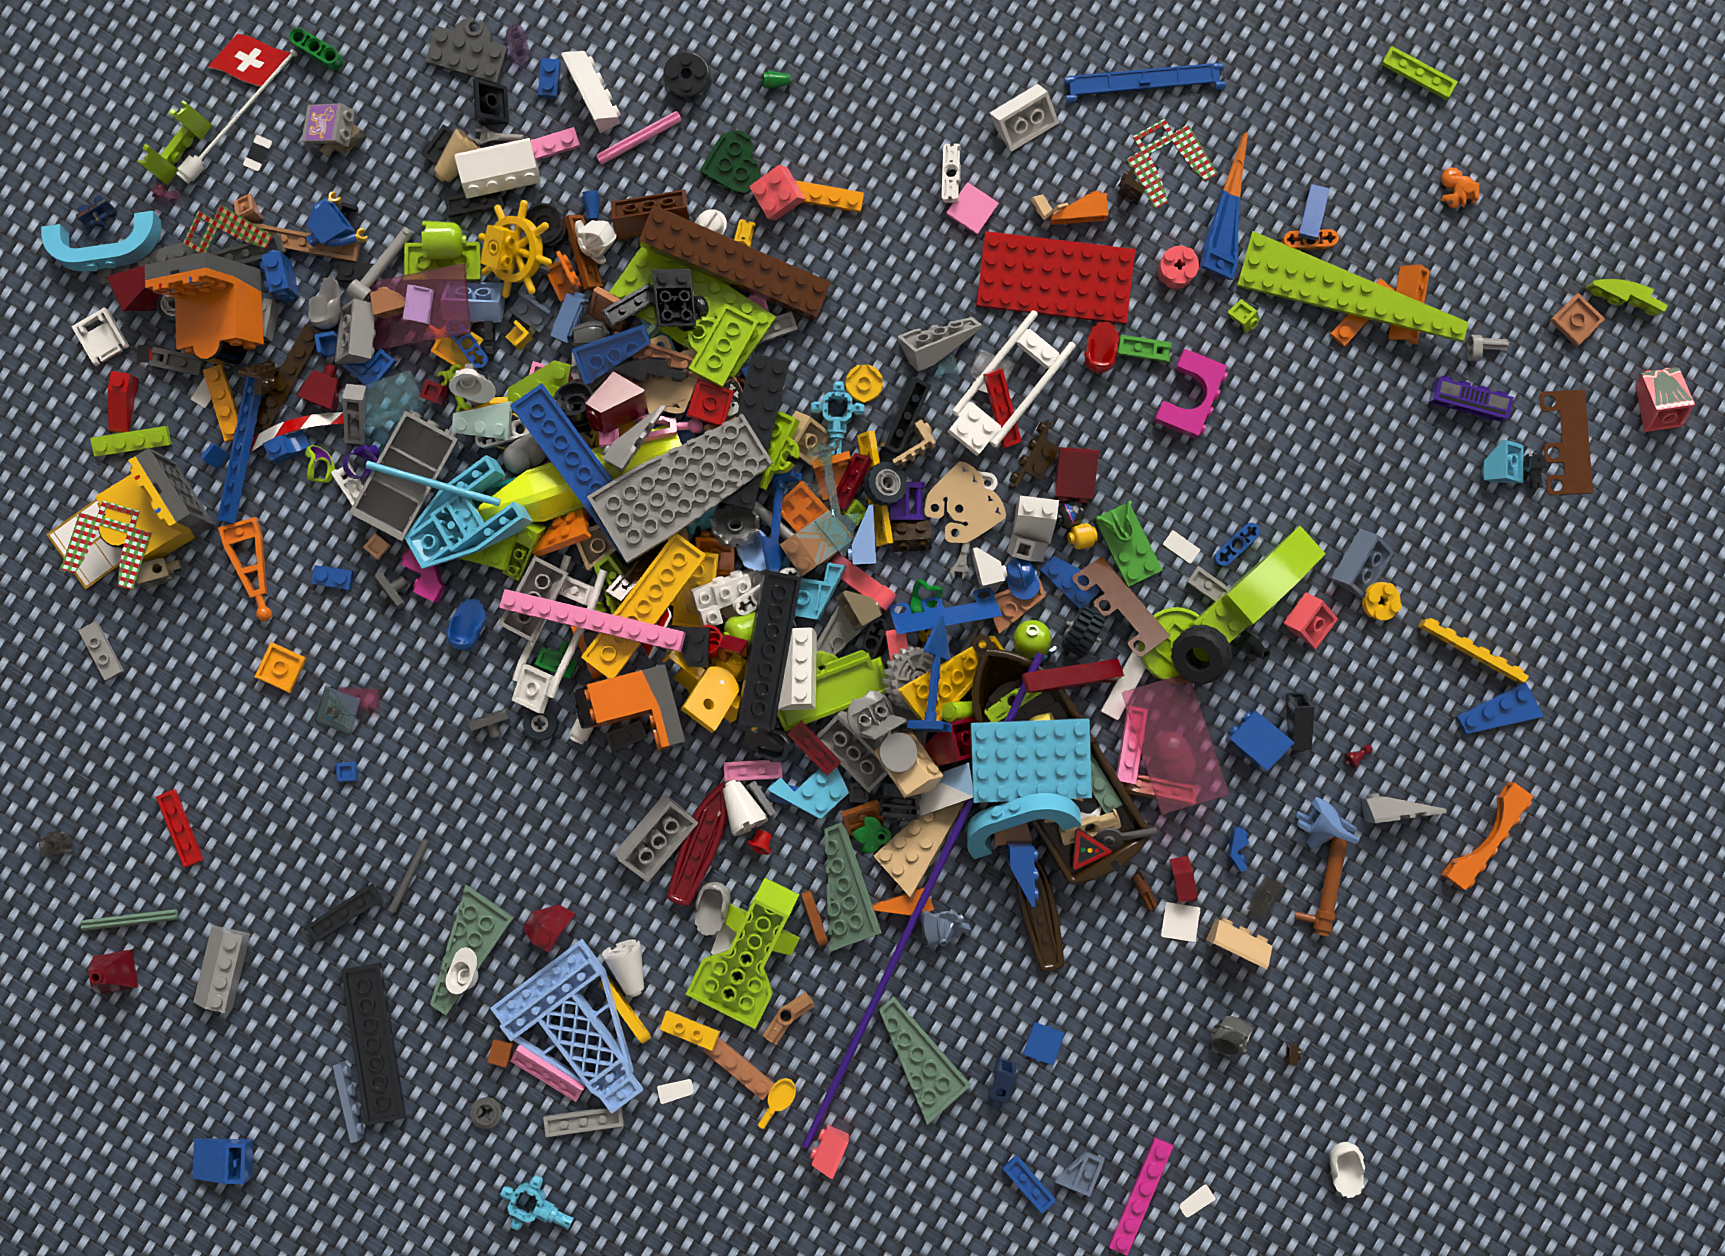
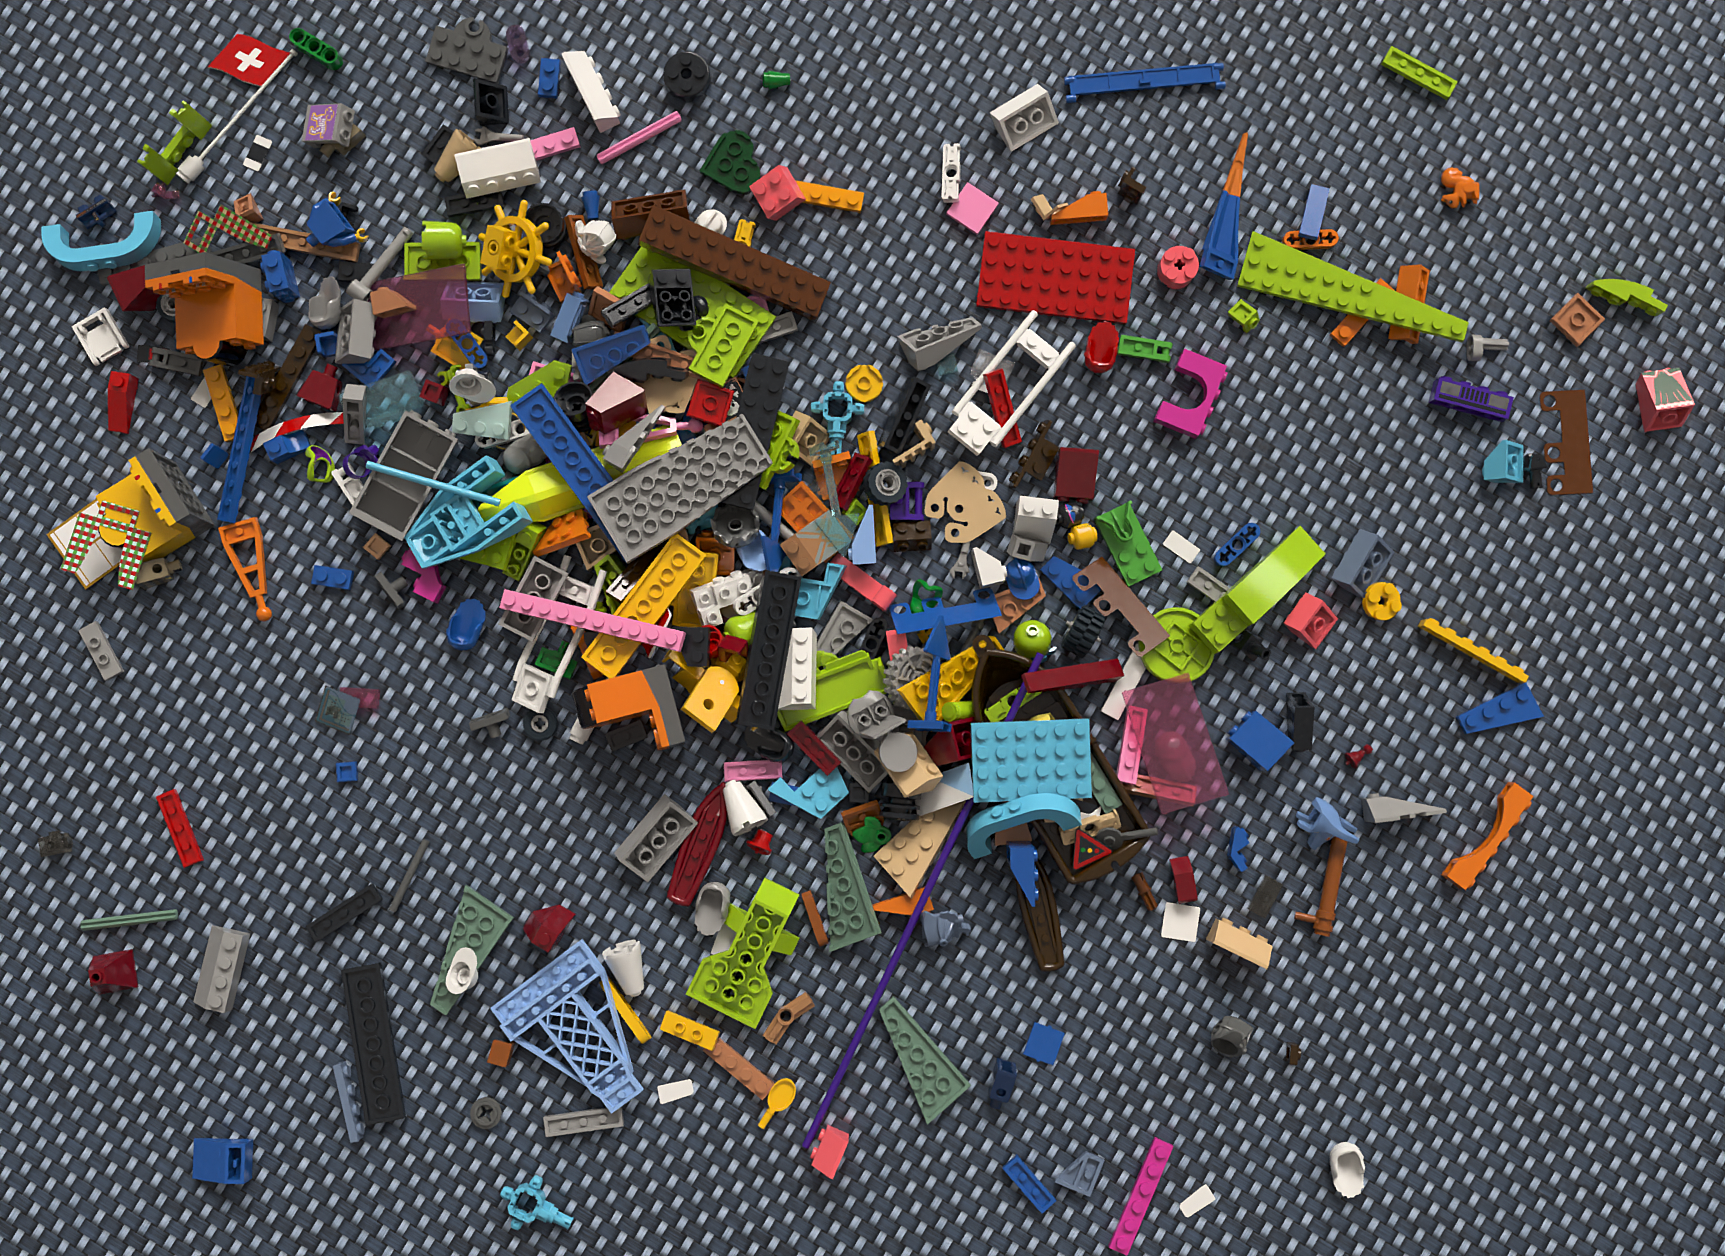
(131, 441): lime plate -> none
(280, 667): light orange plate -> none
(418, 304): lavender piece -> none
(547, 1073): bright pink plate -> none
(858, 608): dark tan slope -> none
(1187, 145): piece -> none
(1213, 643): black tyre -> none

